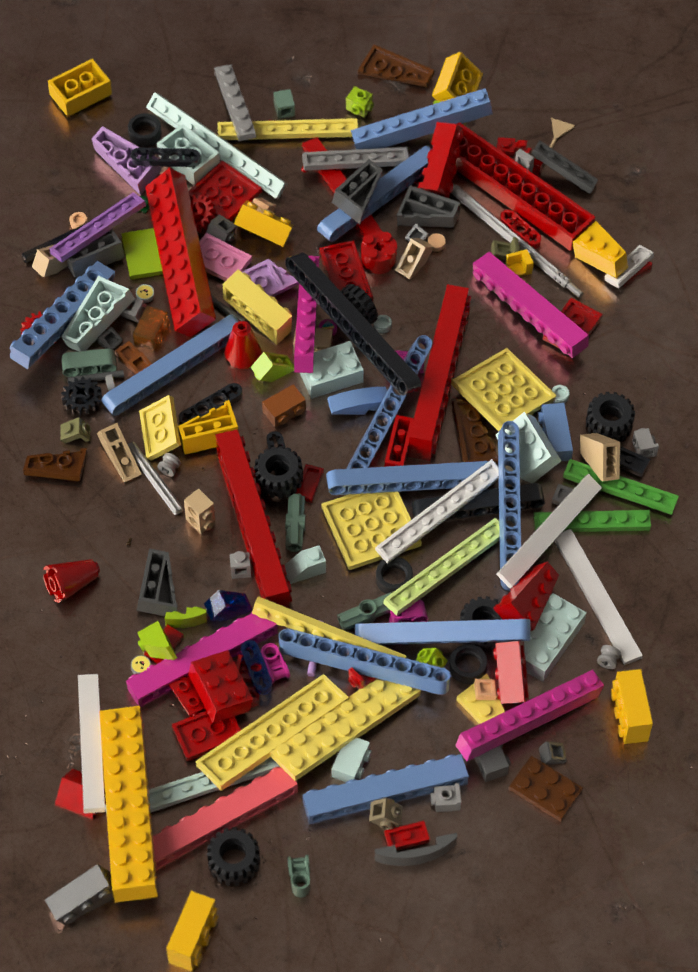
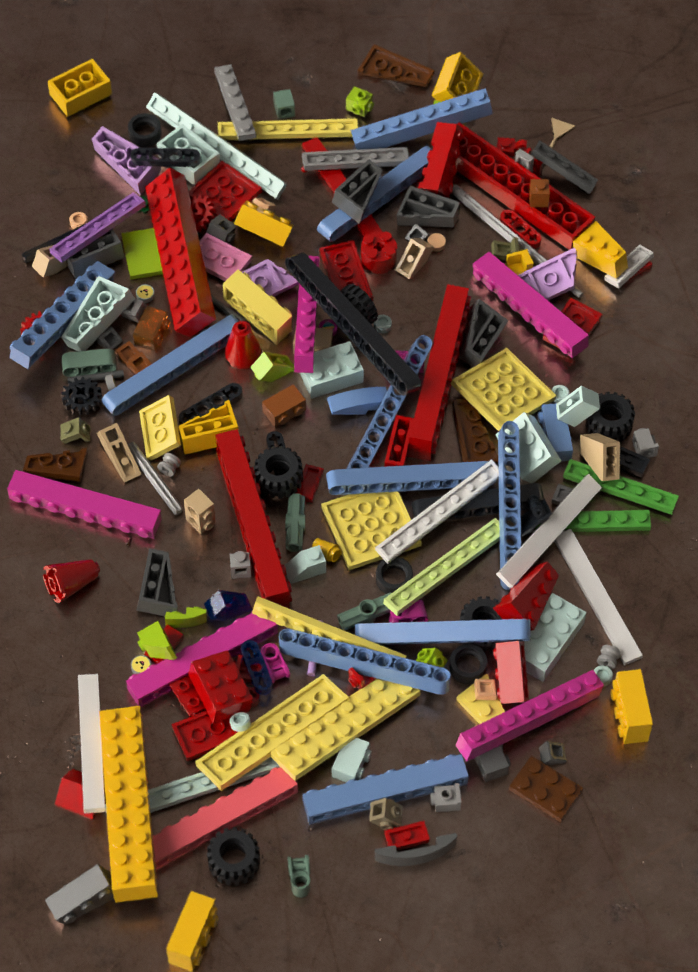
(84, 504): none -> dark pink brick
(240, 721): none -> light aqua tile
(330, 550): none -> yellow cone
(480, 332): none -> dark grey wedge
(538, 513): none -> black hinge
(539, 192): none -> dark orange brick
(554, 275): none -> lavender wing
(577, 406): none -> light aqua brick
(604, 673): none -> light aqua tile

